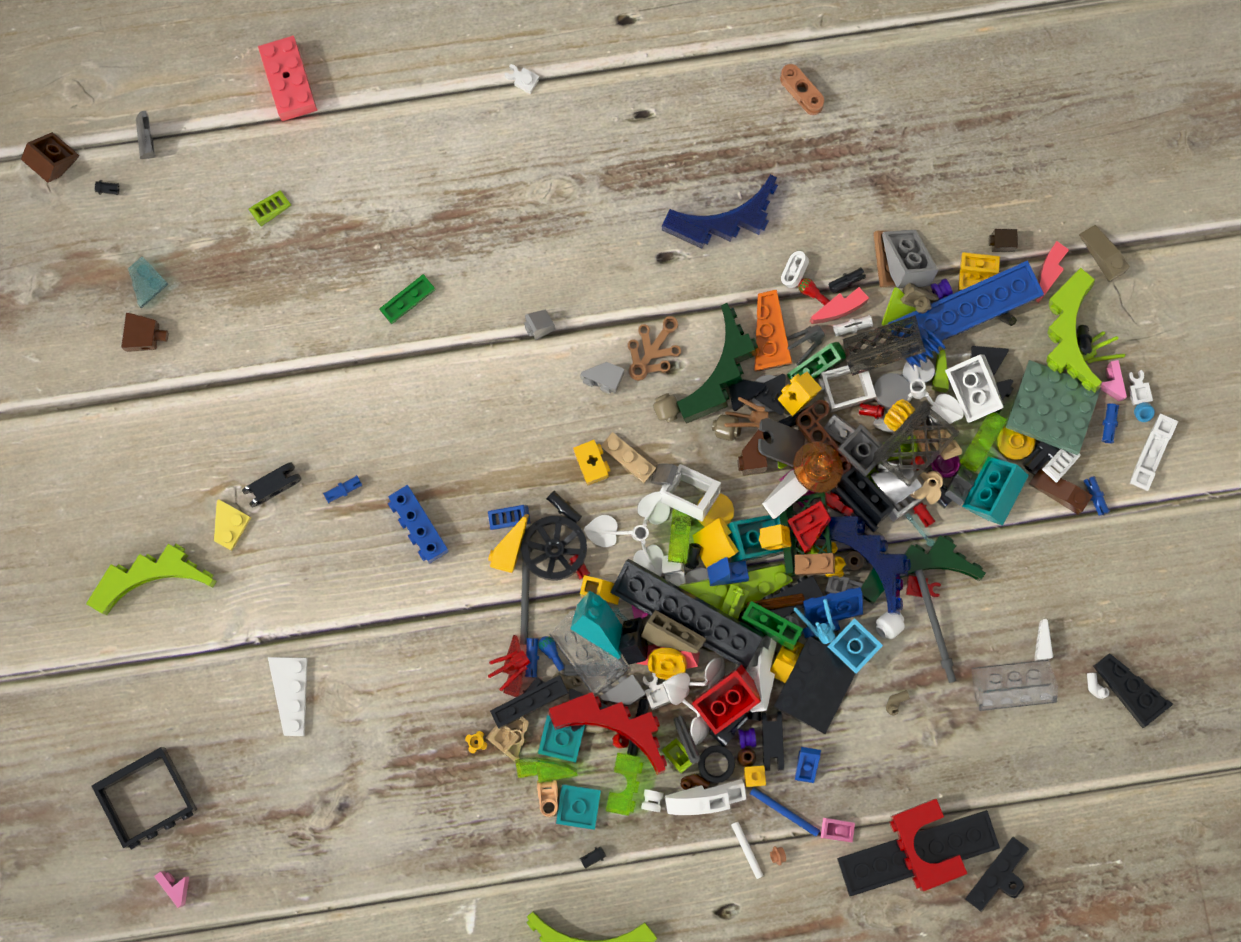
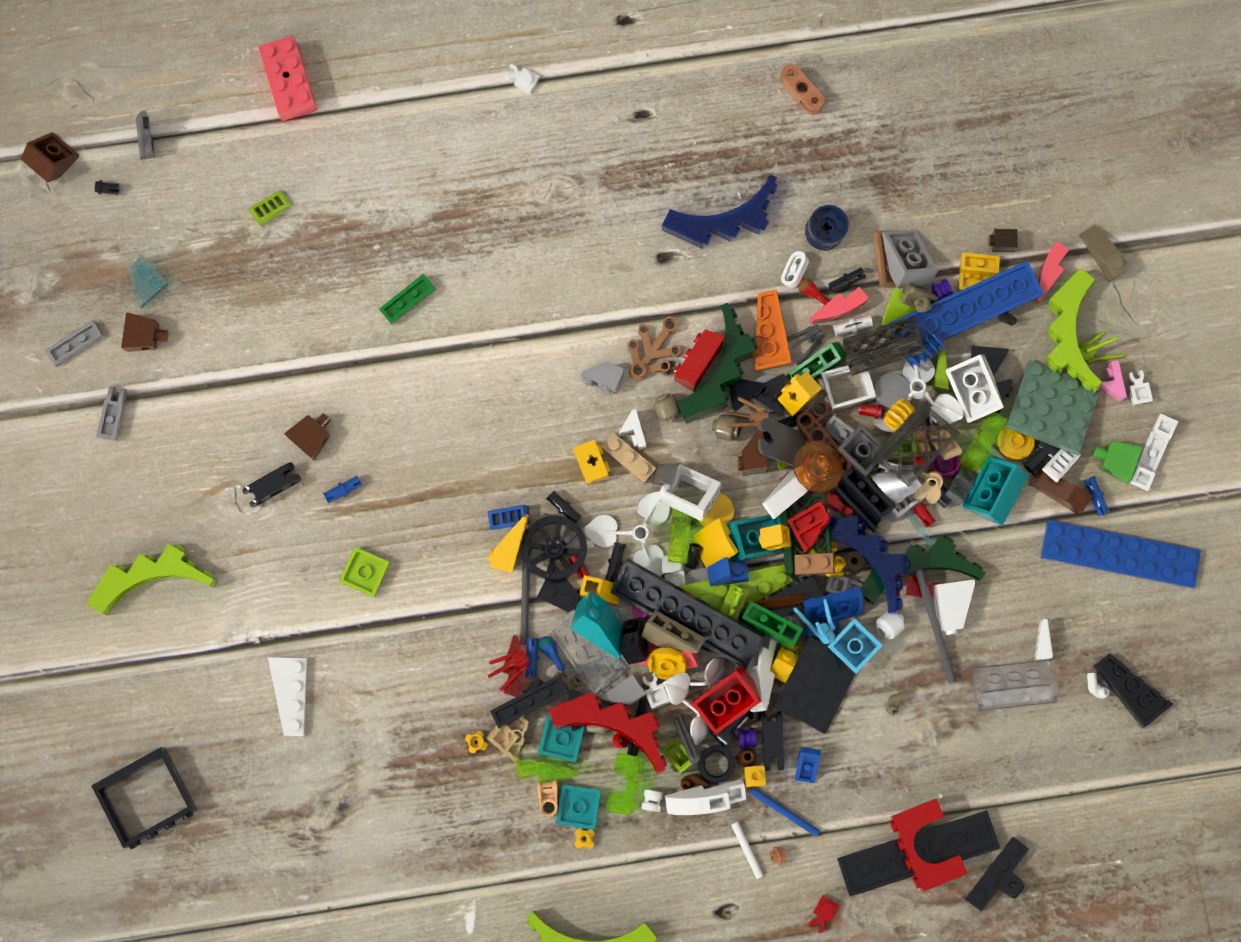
(74, 343): none -> light grey tile
(111, 415): none -> light grey hinge
(176, 892): bright pink slope -> none
(229, 525): light yellow wing -> none
(310, 434): none -> reddish brown torso
(364, 572): none -> lime plate
(418, 524): blue brick -> none
(538, 324): light grey slope -> none
(559, 593): none -> black wing
(589, 837): none -> yellow plate
(593, 857): black pin -> none
(615, 562): none -> black pin
(633, 425): none -> white slope
(698, 359): none -> red slope
(824, 910): none -> red plate
(833, 220): none -> dark blue wheel
(837, 830): bright pink slope -> none
(952, 604): none -> white slope
(1084, 339): black axle -> none
(1110, 423): blue pin -> none
(1118, 459): none -> bright green torso
(1120, 554): none -> blue plate
(1144, 412): dark azure tile -> none

